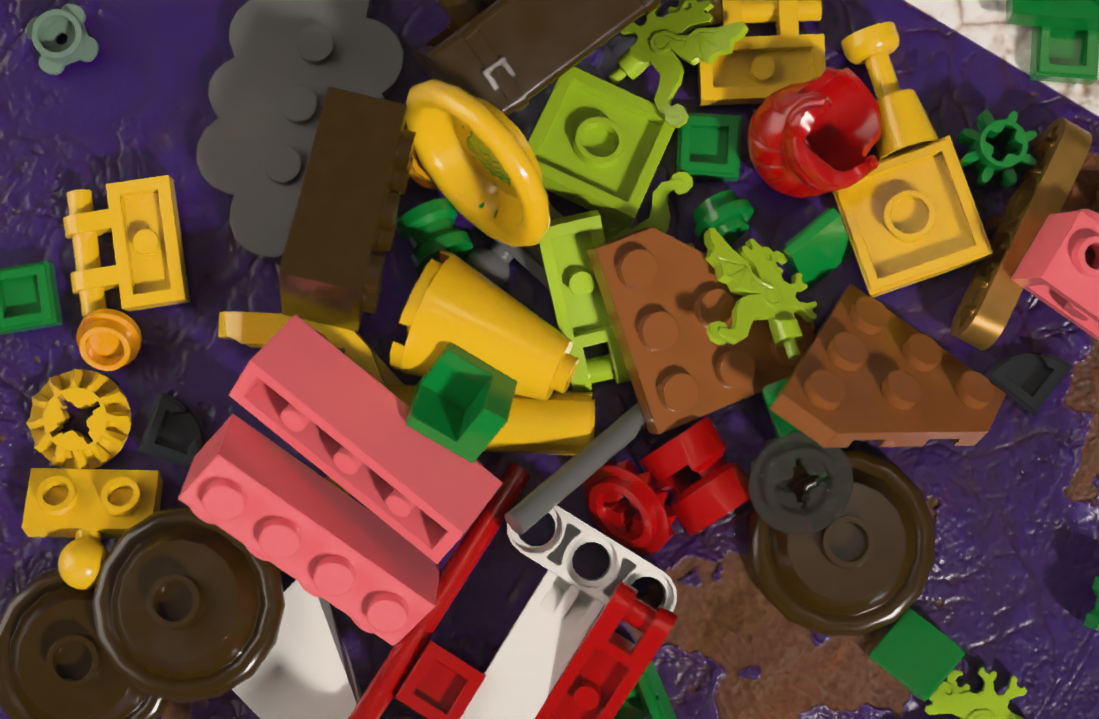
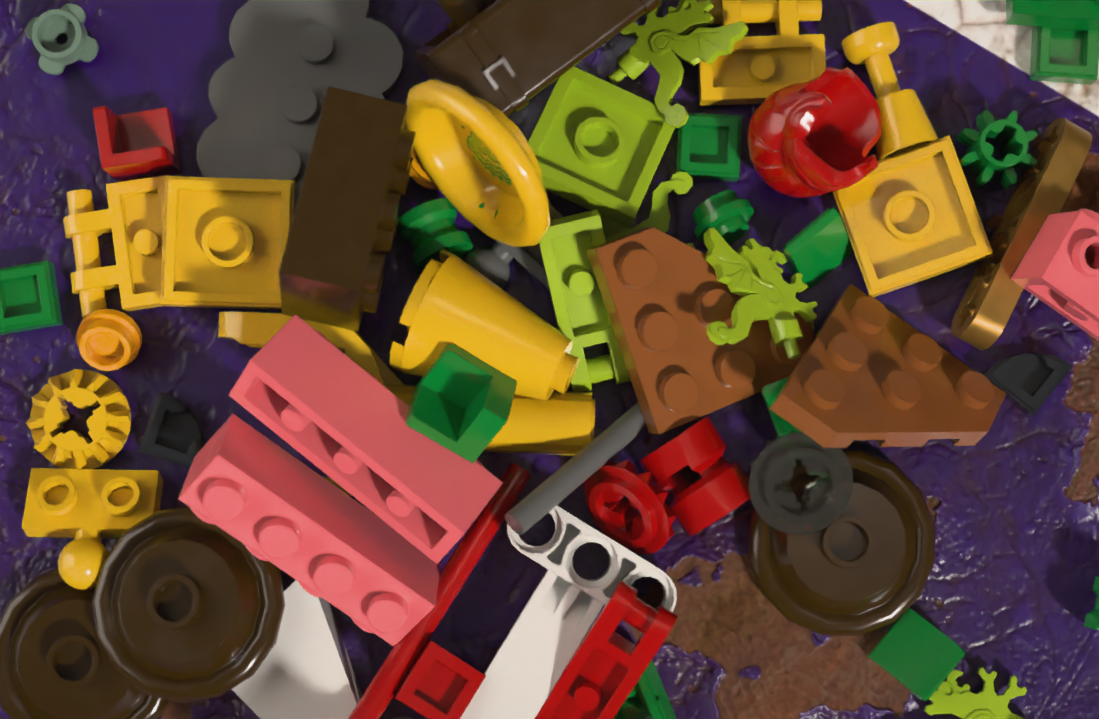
(136, 143): none -> red panel
(225, 241): none -> yellow plate

